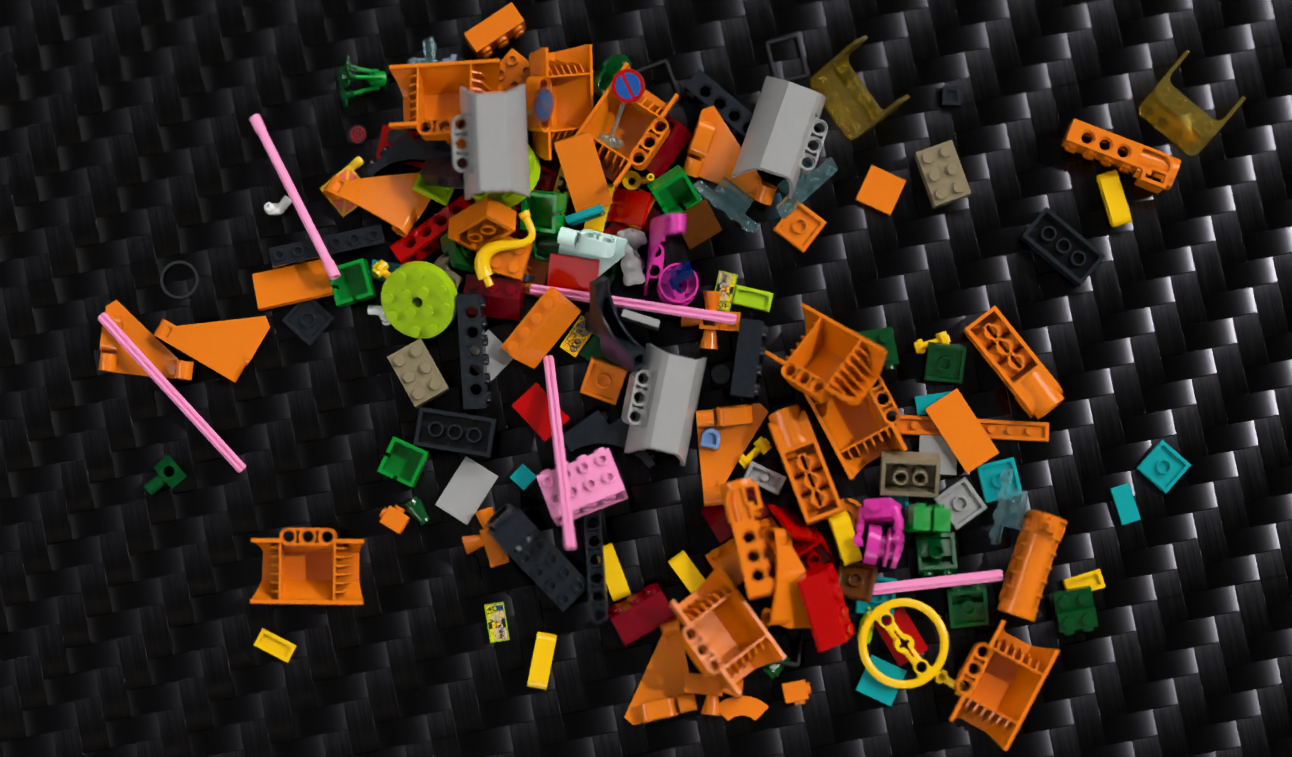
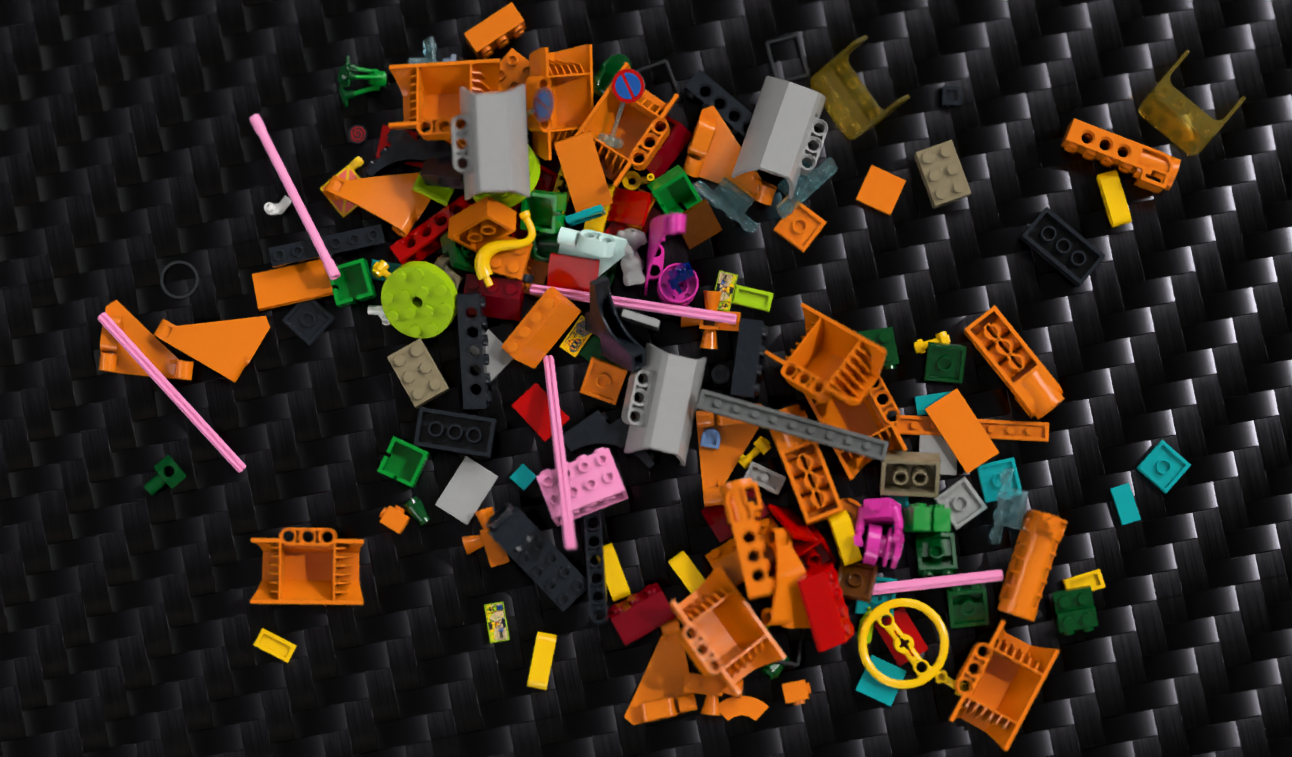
(792, 425): none -> dark grey plate

